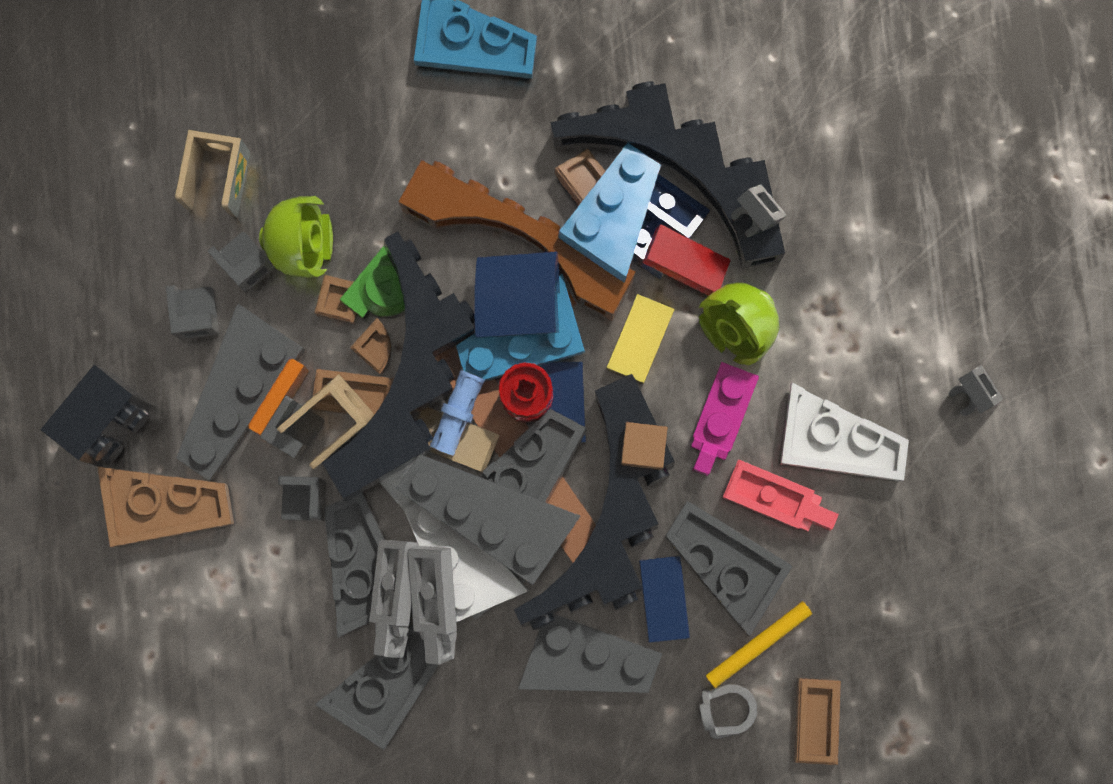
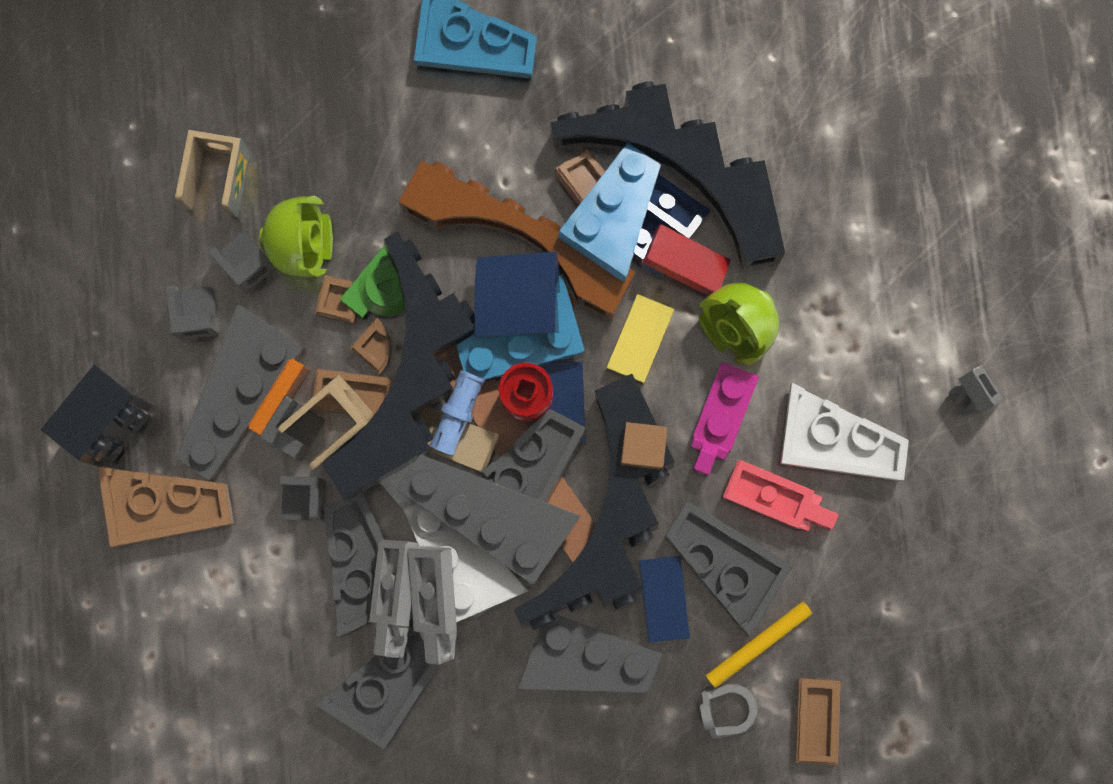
(761, 208): dark grey tile -> none

